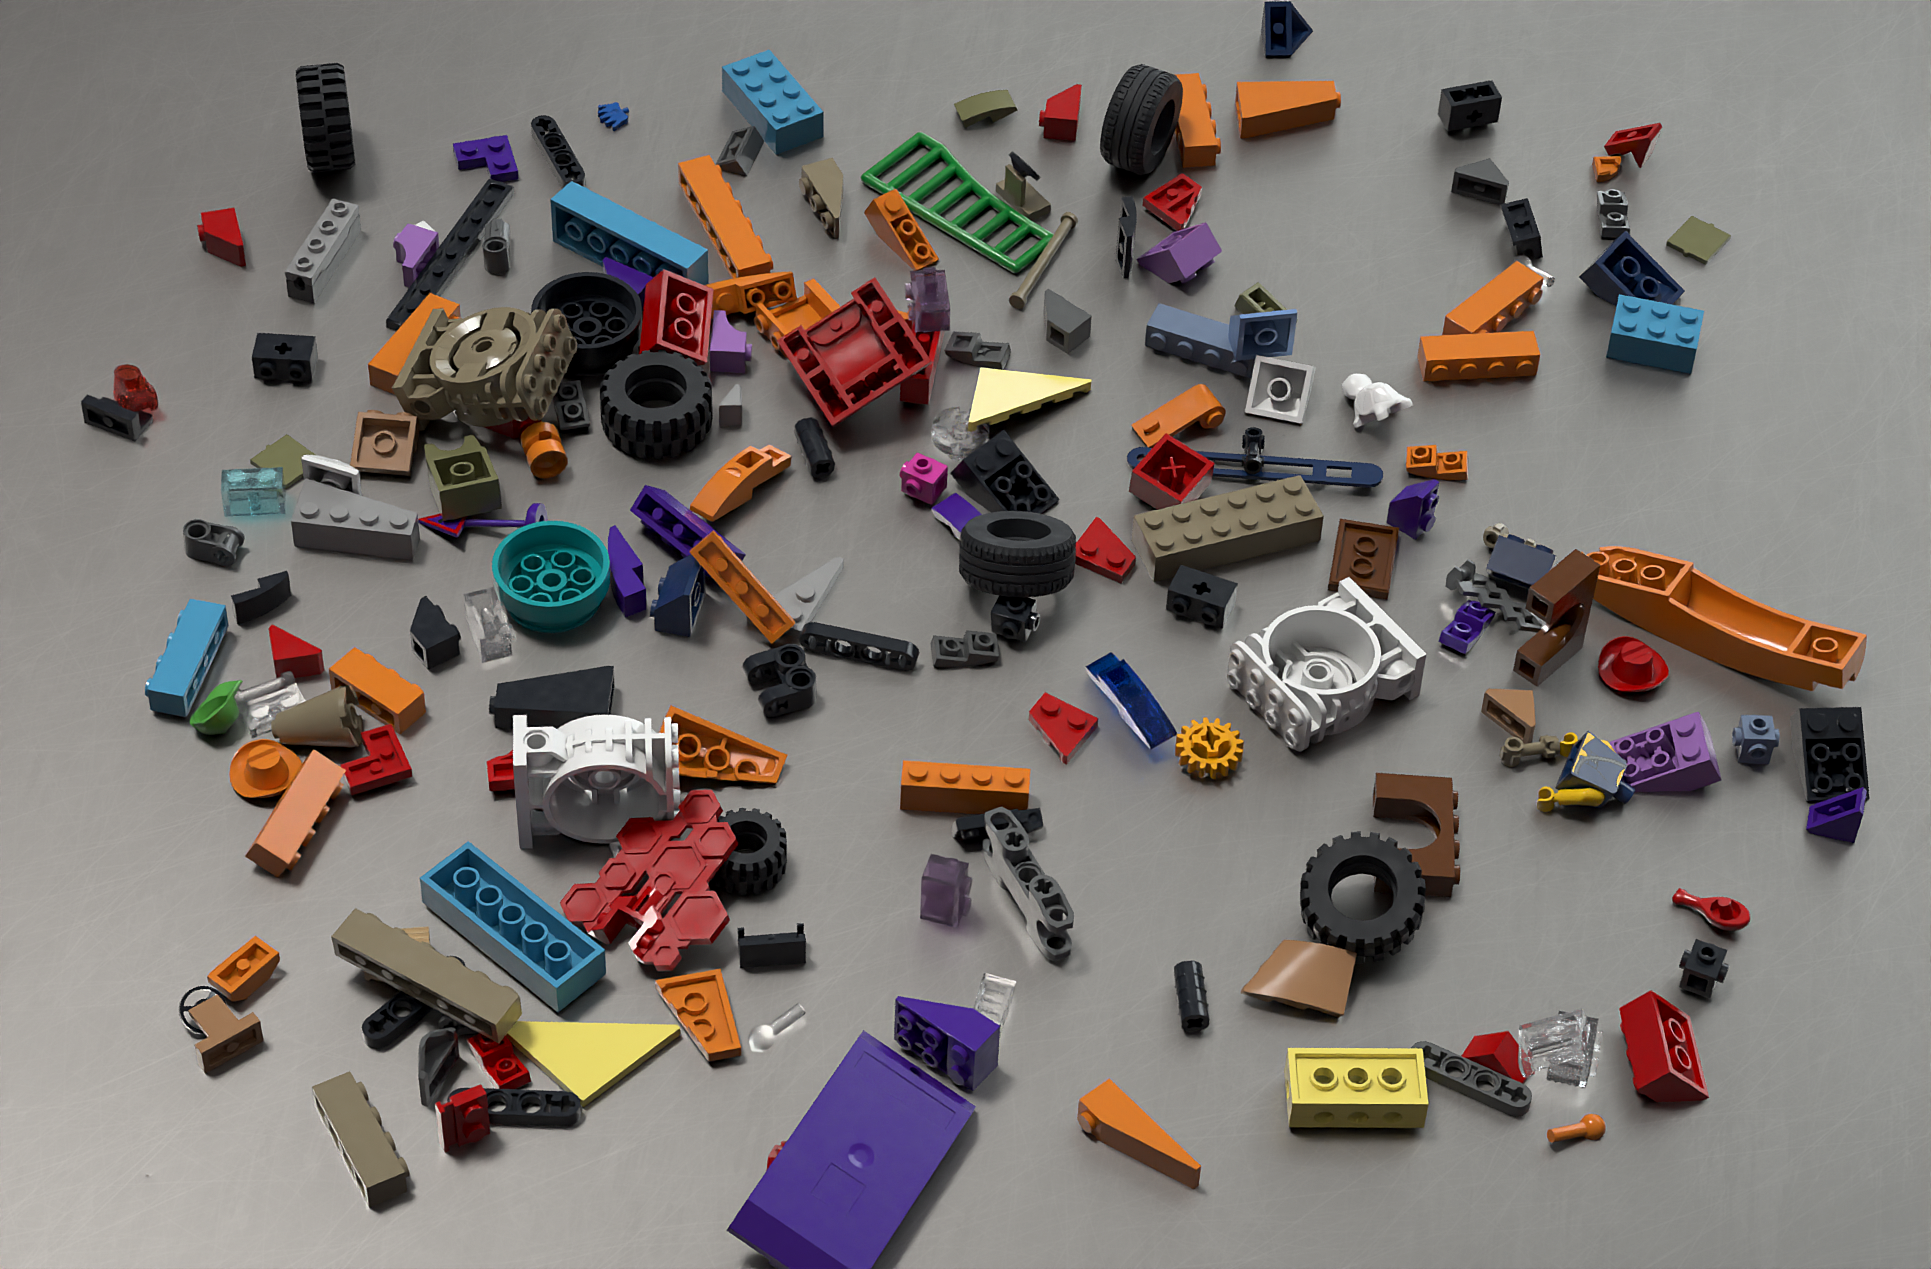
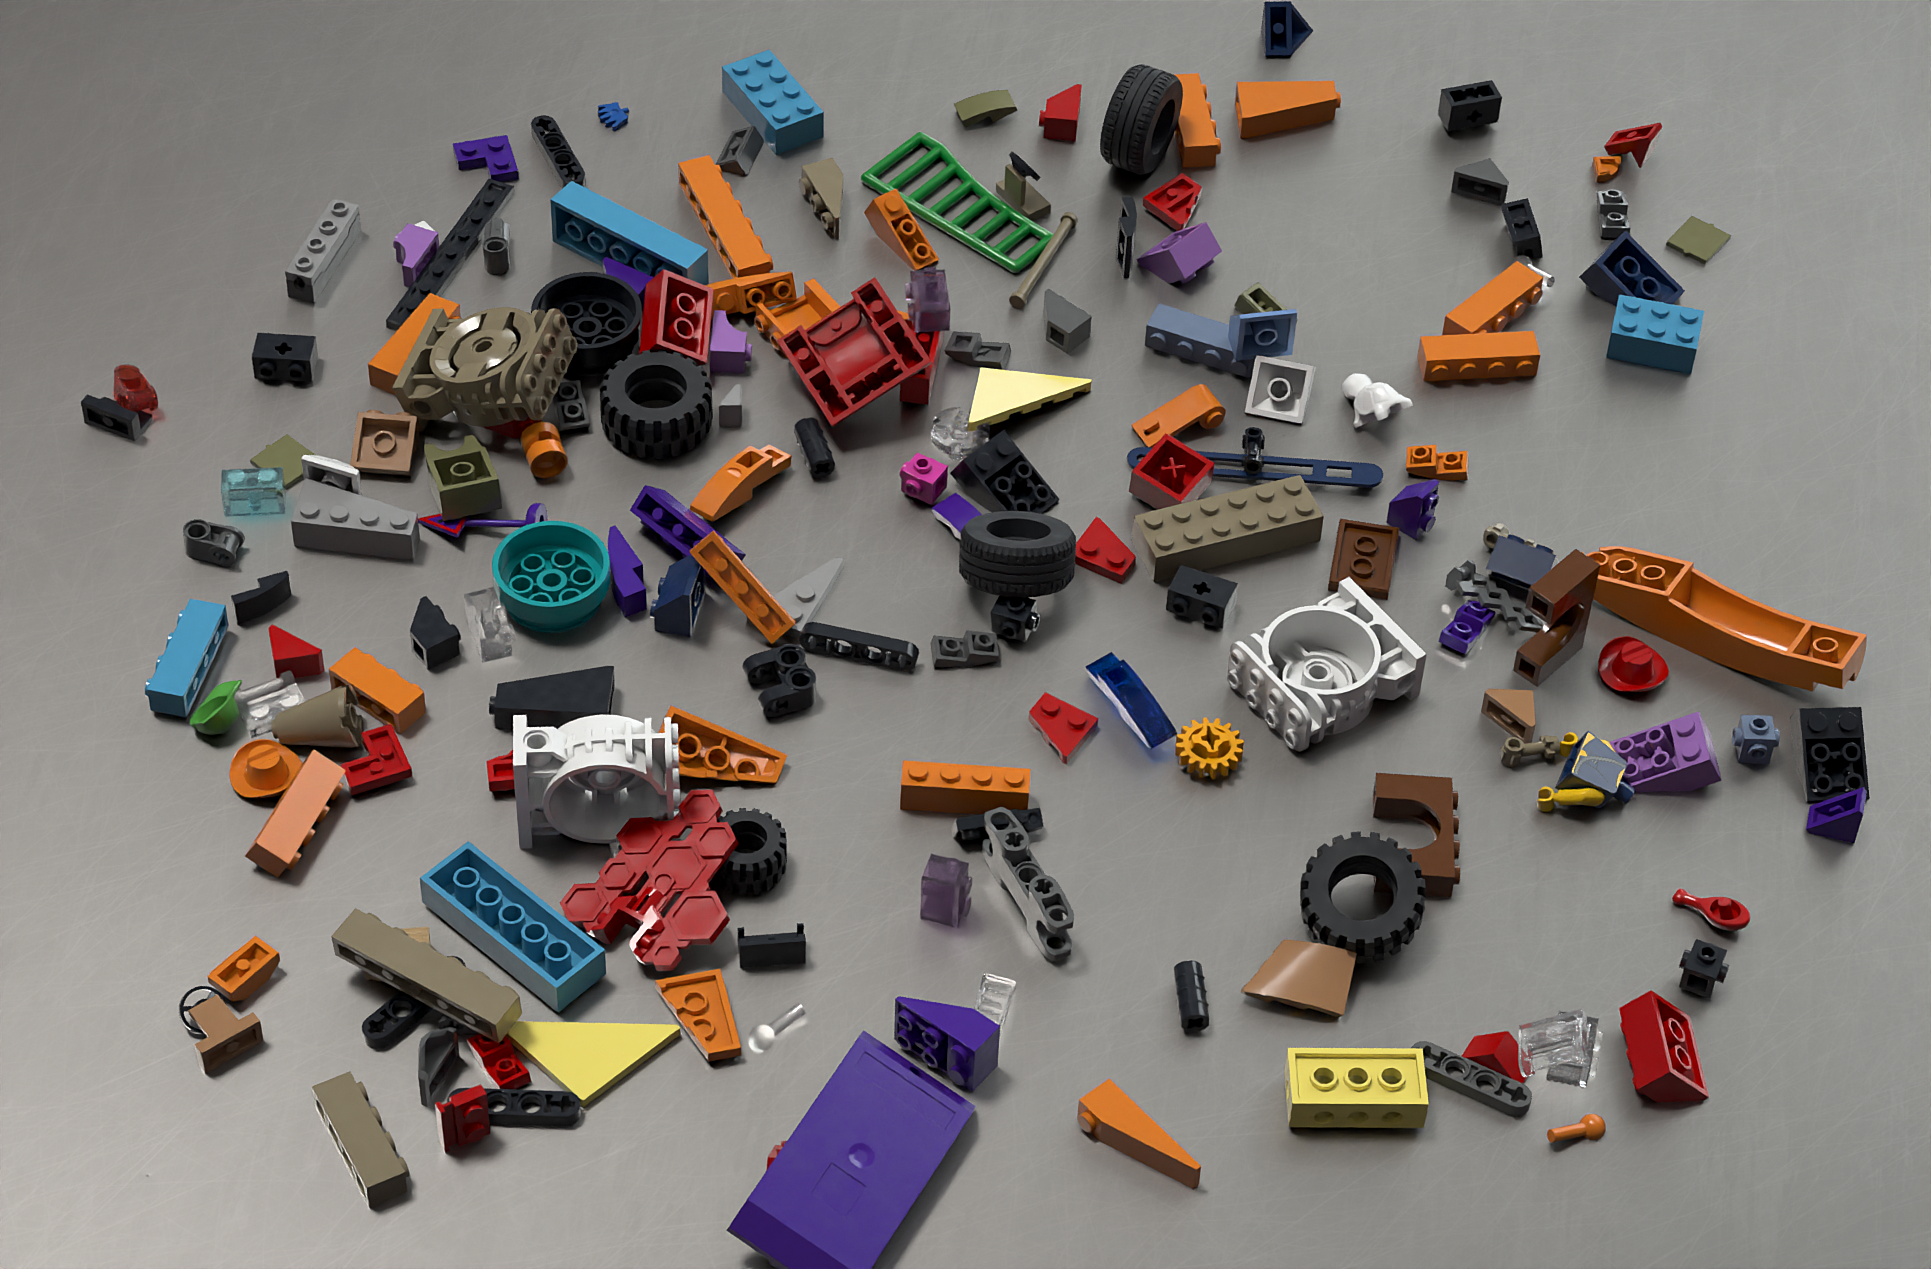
(222, 235): red slope -> none
(325, 117): black tyre -> none

